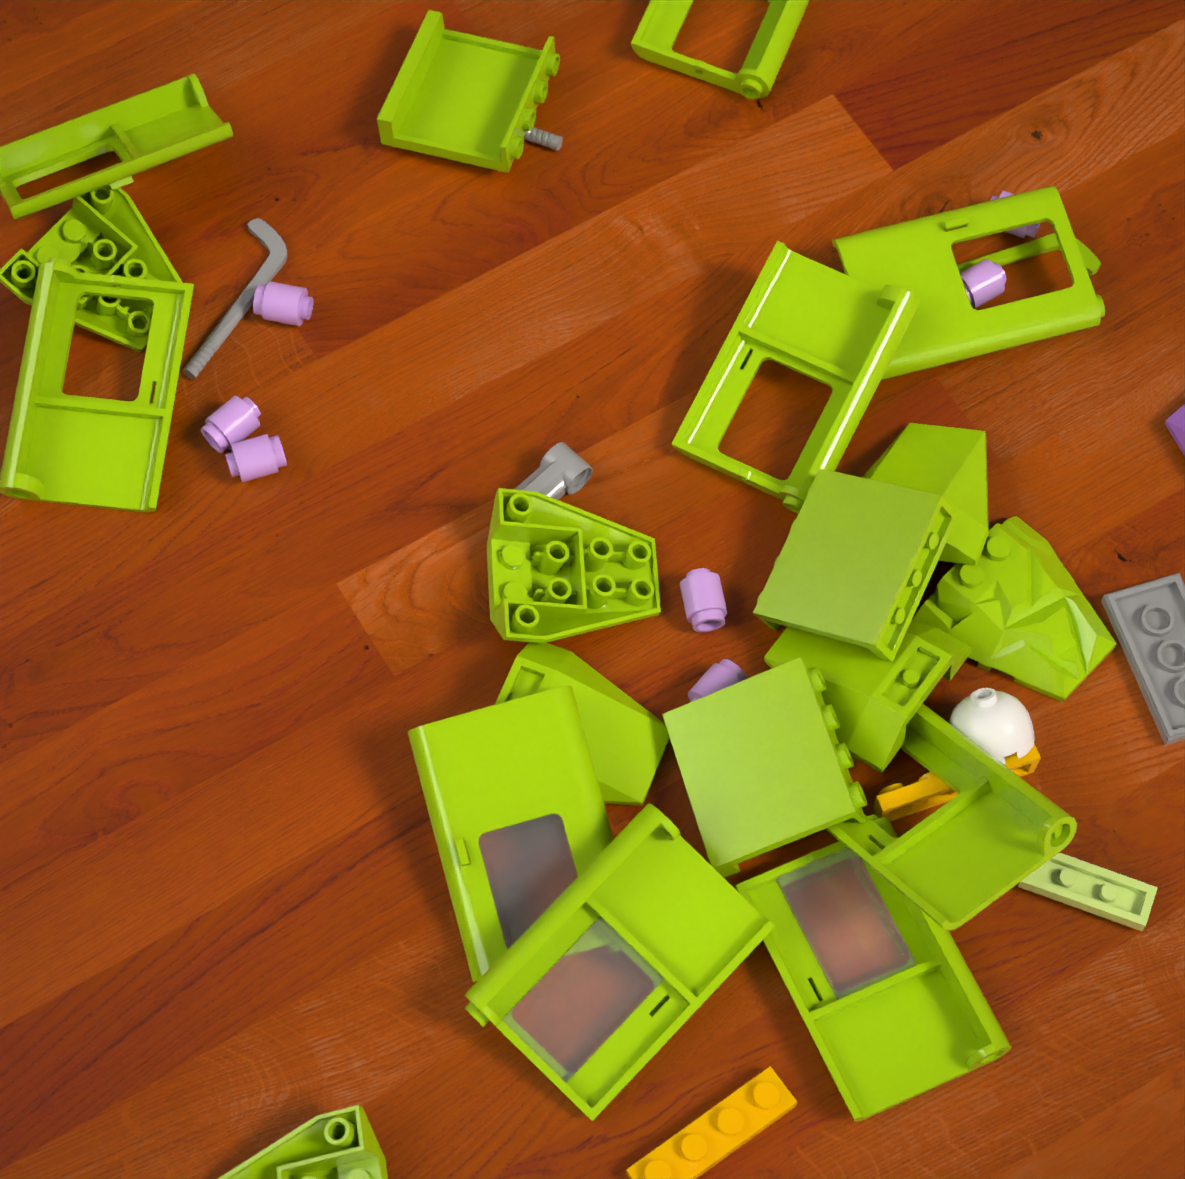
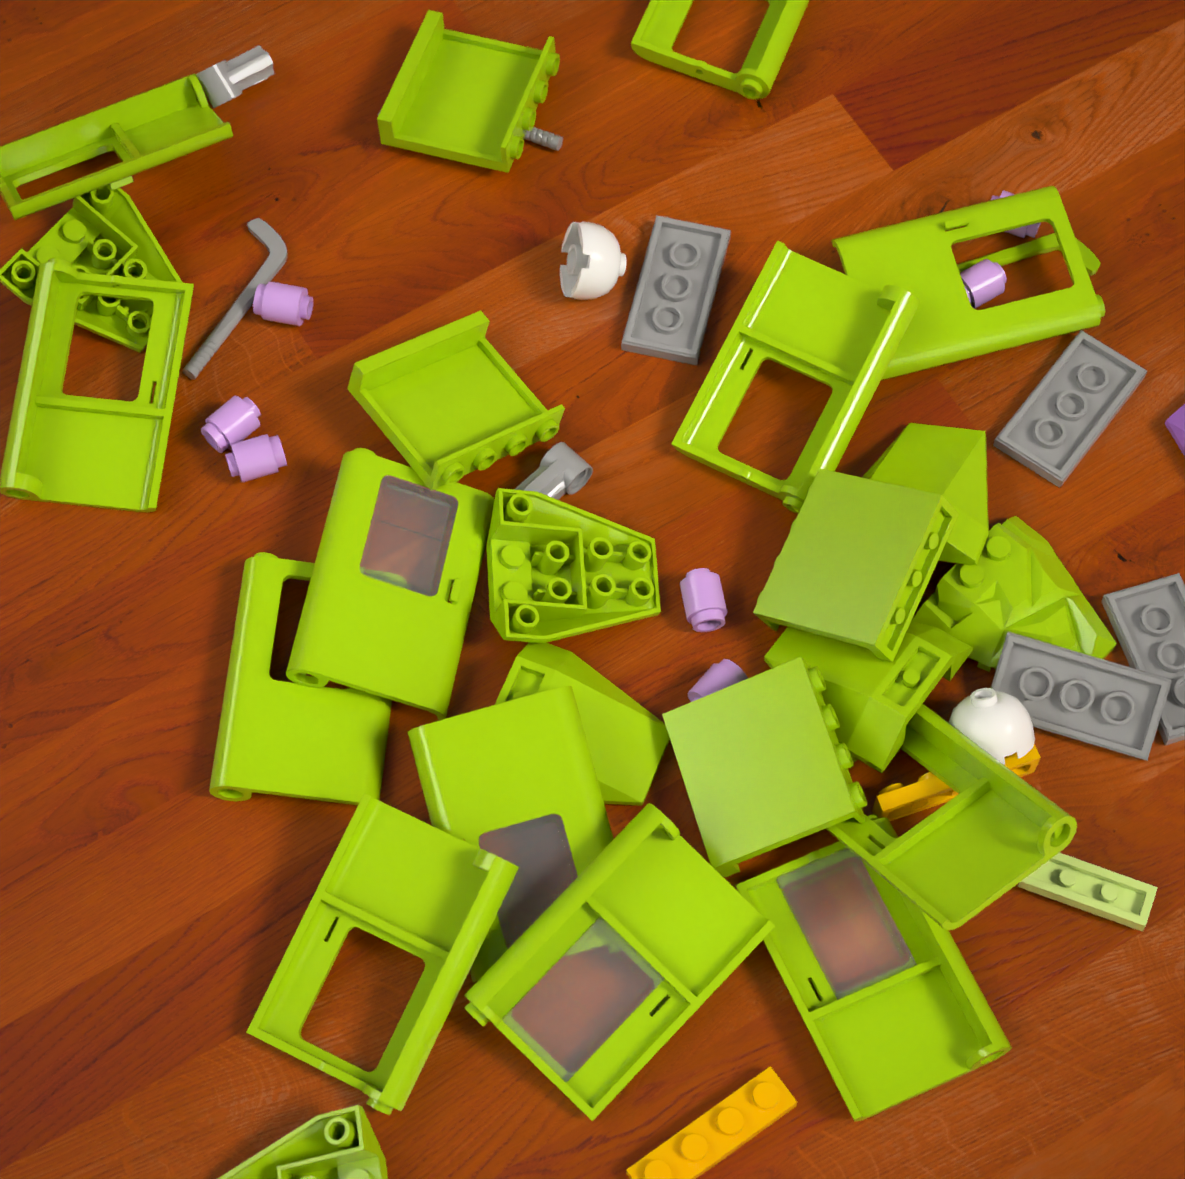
(229, 78): none -> light grey piece
(287, 734): none -> lime piece
(384, 584): none -> lime piece
(412, 891): none -> lime piece
(451, 402): none -> lime panel
(592, 261): none -> white cylinder
(676, 290): none -> light grey tile
(1070, 408): none -> light grey tile
(1083, 694): none -> light grey tile

